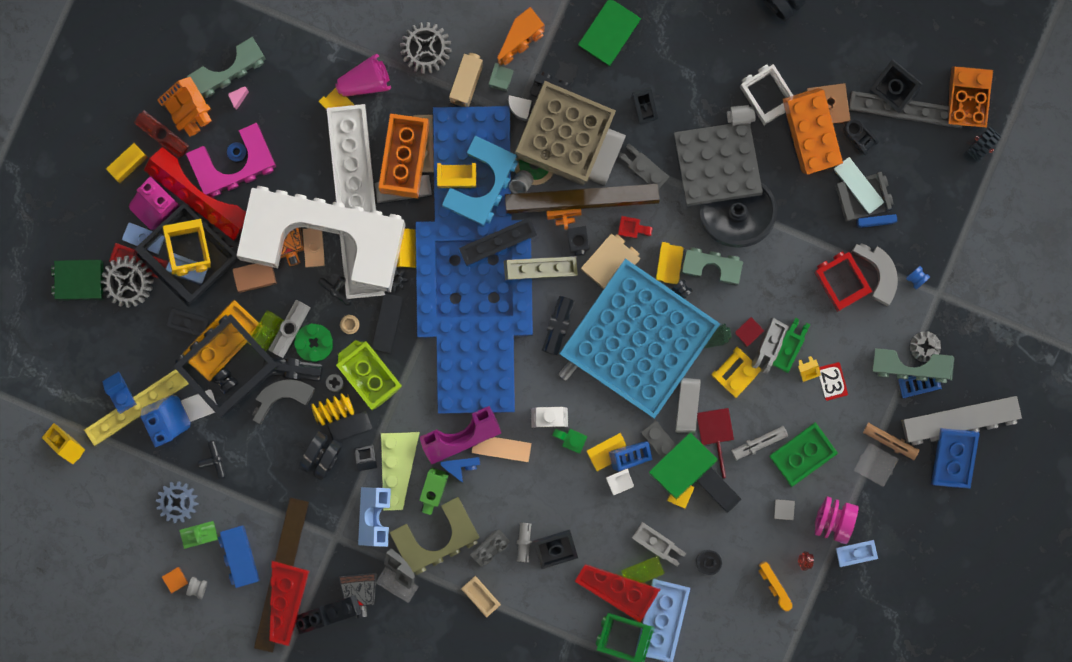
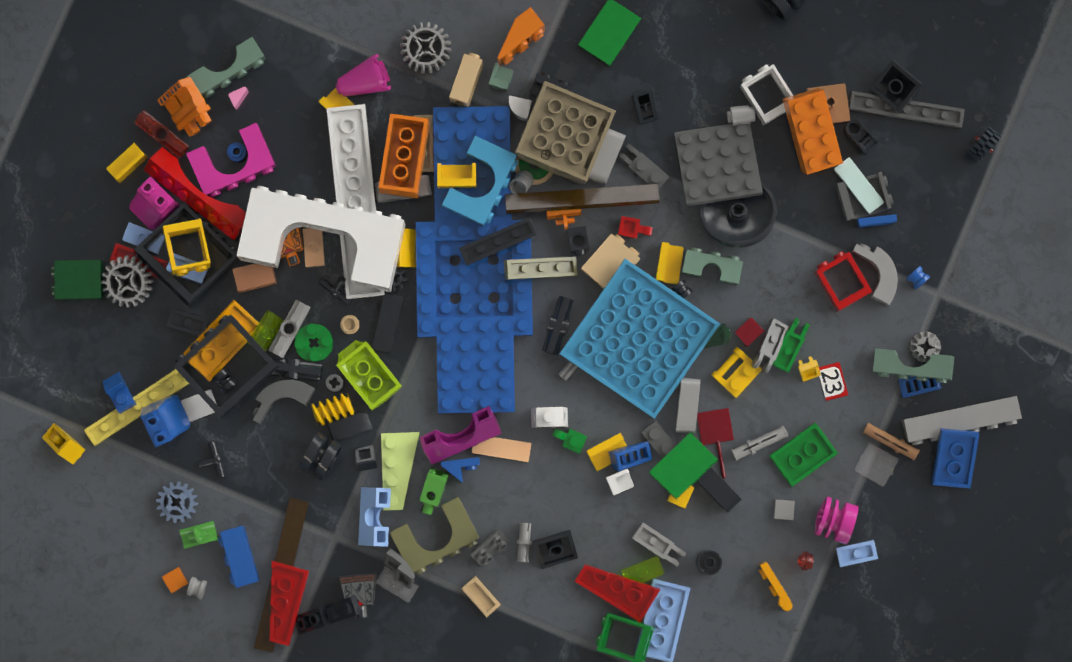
(969, 96): orange slope -> none

